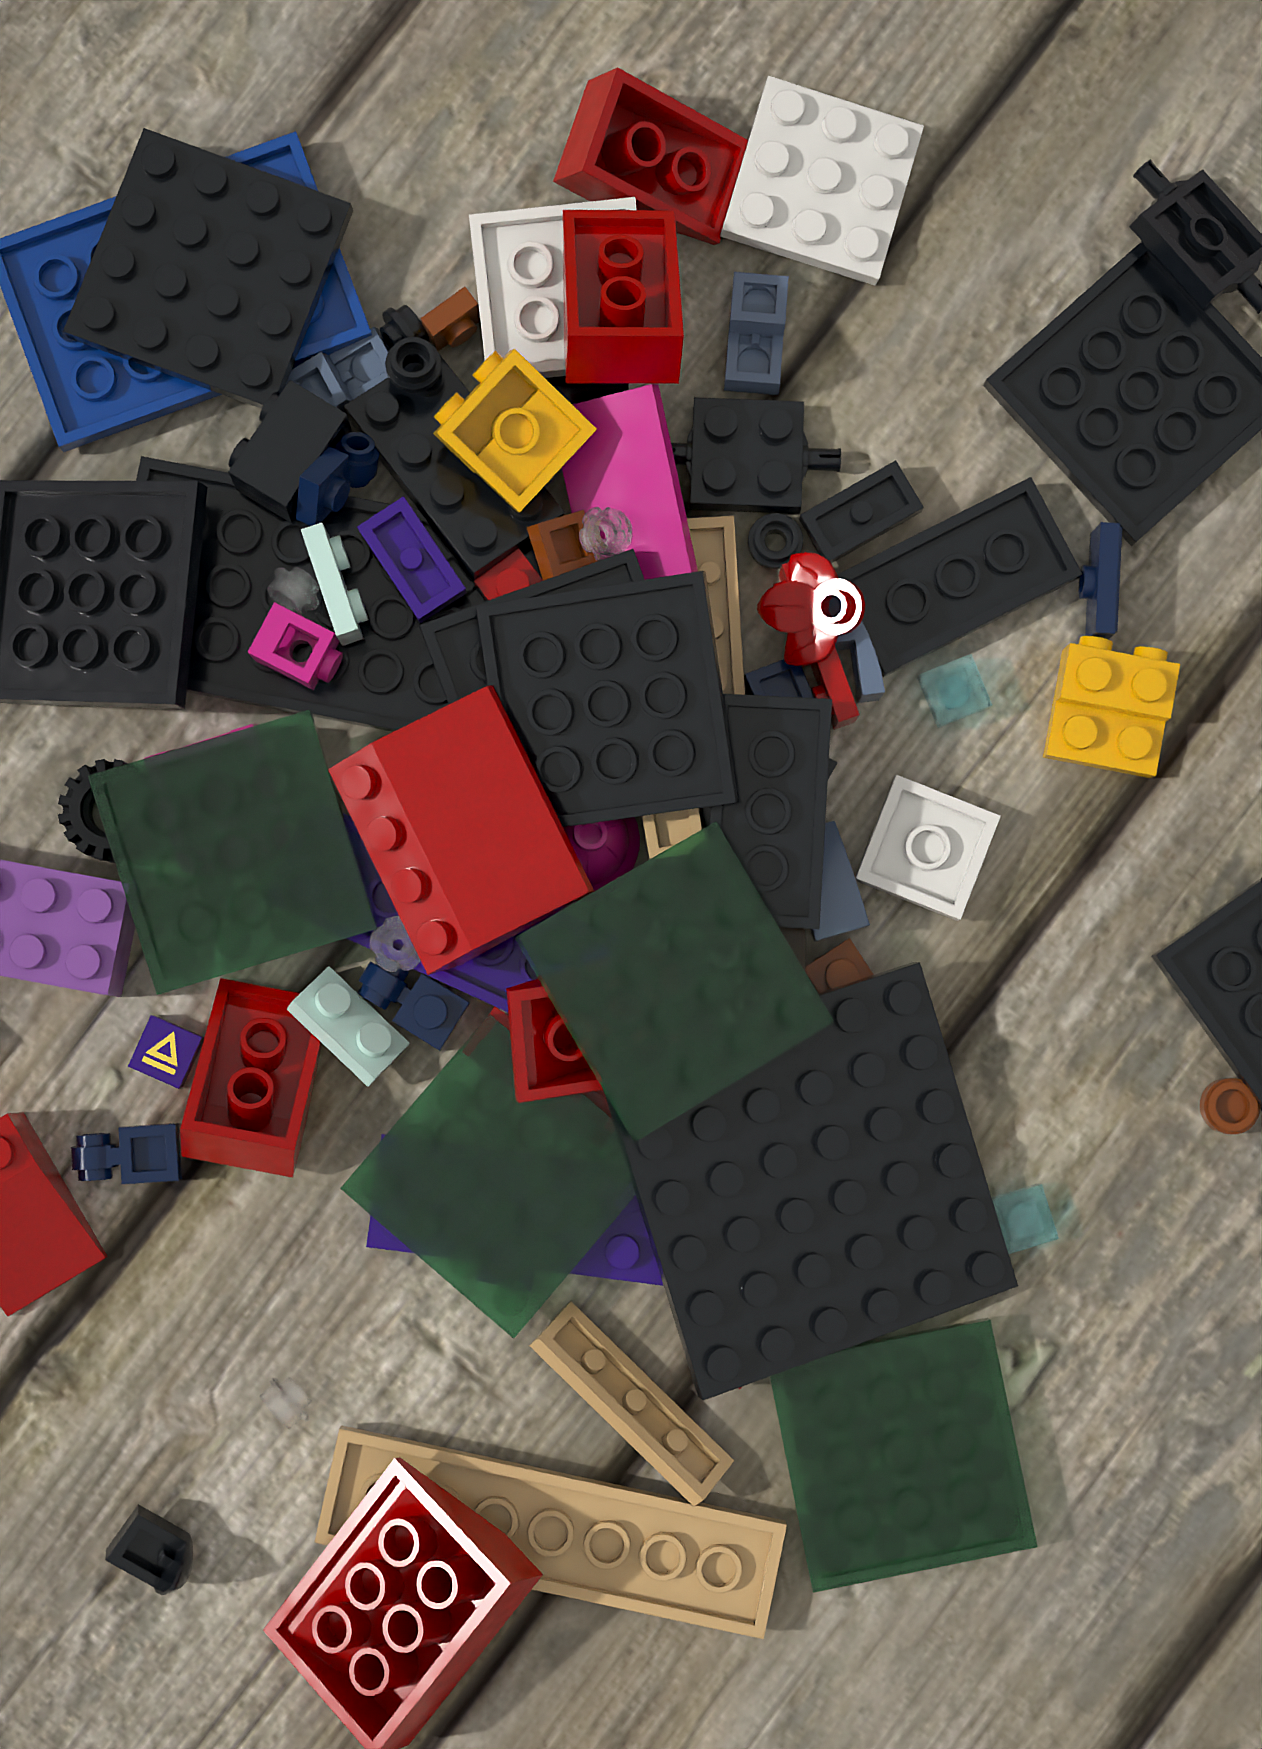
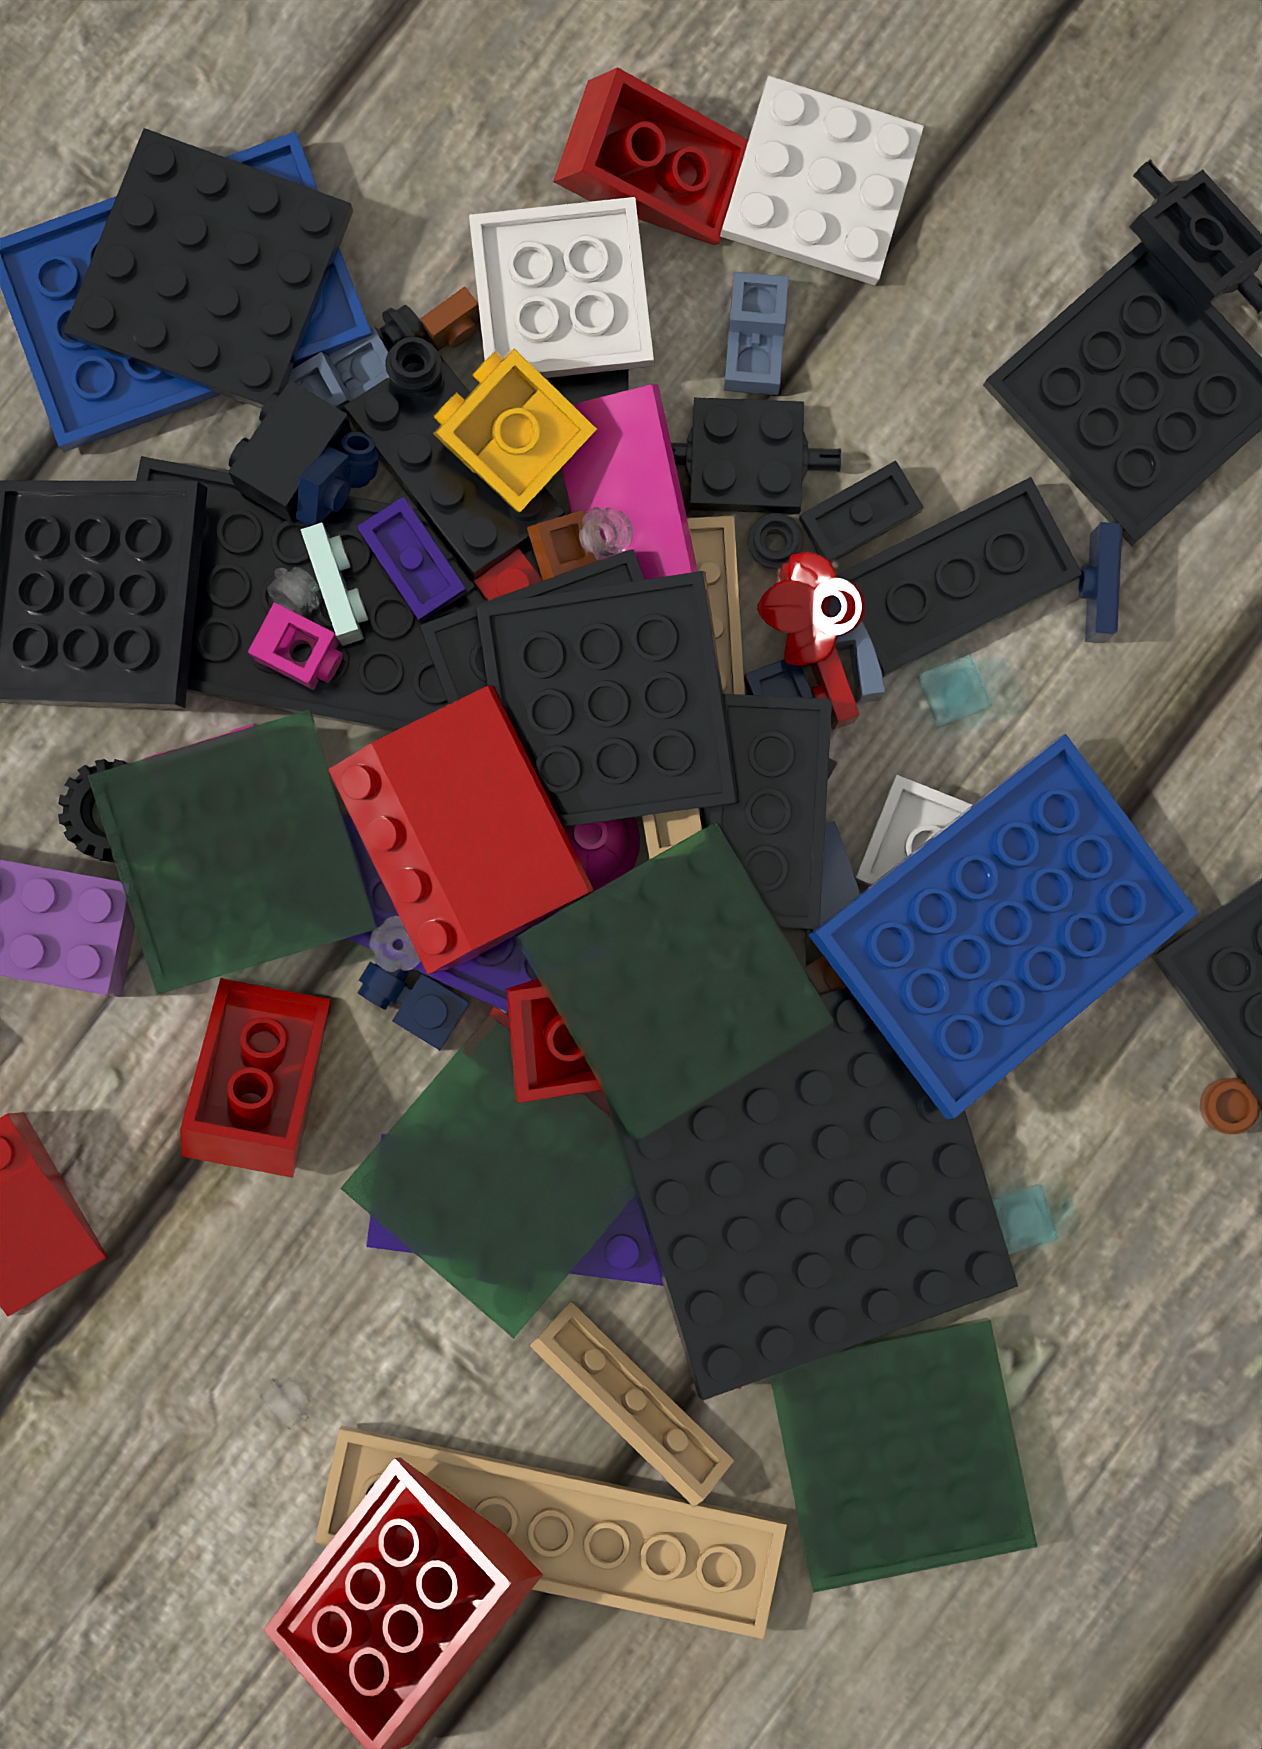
(143, 1152): dark blue plate -> none
(152, 1551): black plate -> none
(166, 1052): dark purple tile -> none
(348, 1026): light aqua plate -> none
(621, 297): red slope -> none
(1004, 926): none -> blue plate
(1111, 707): yellow plate -> none

